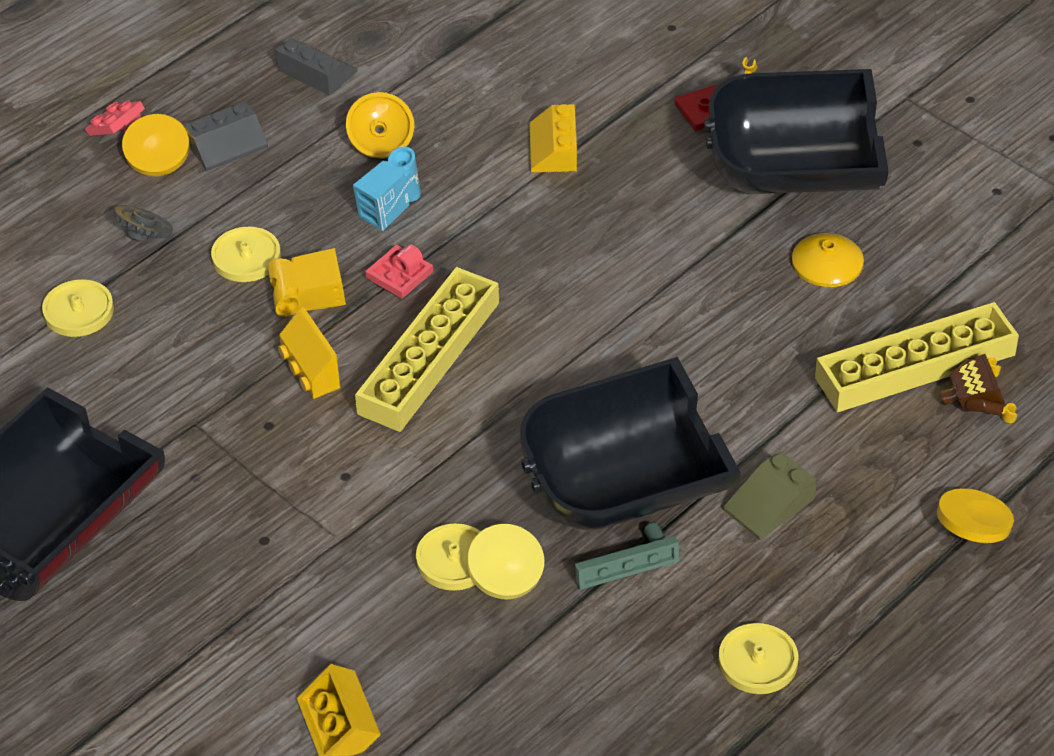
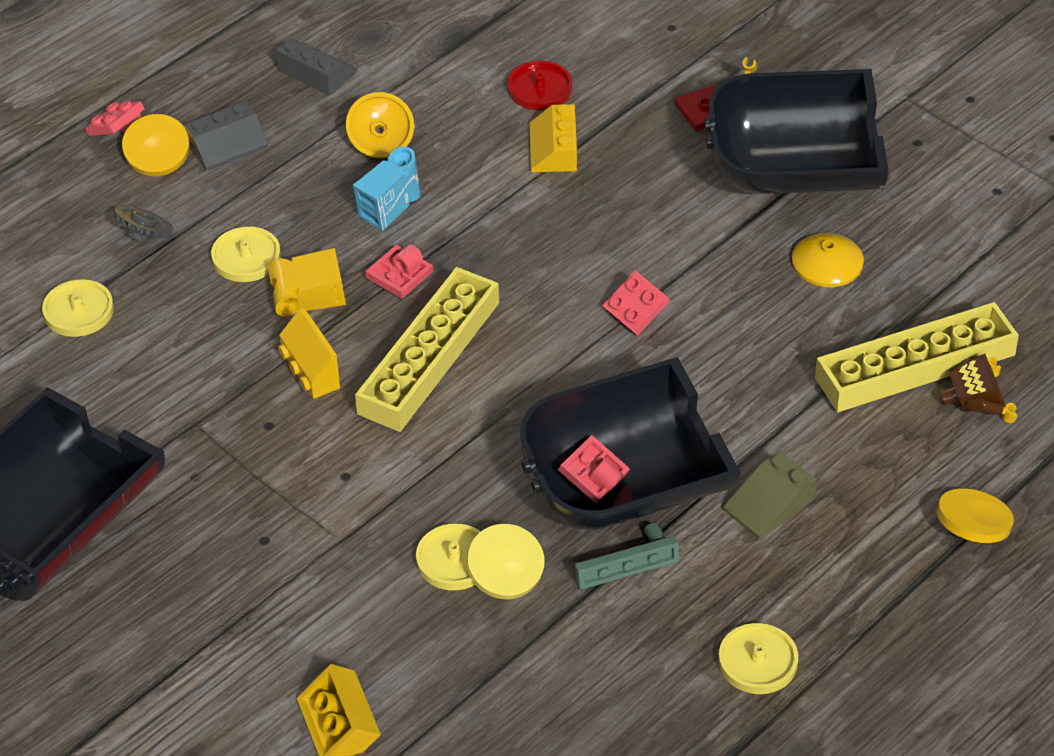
(539, 85): none -> red piece
(594, 469): none -> coral plate
(636, 303): none -> coral plate

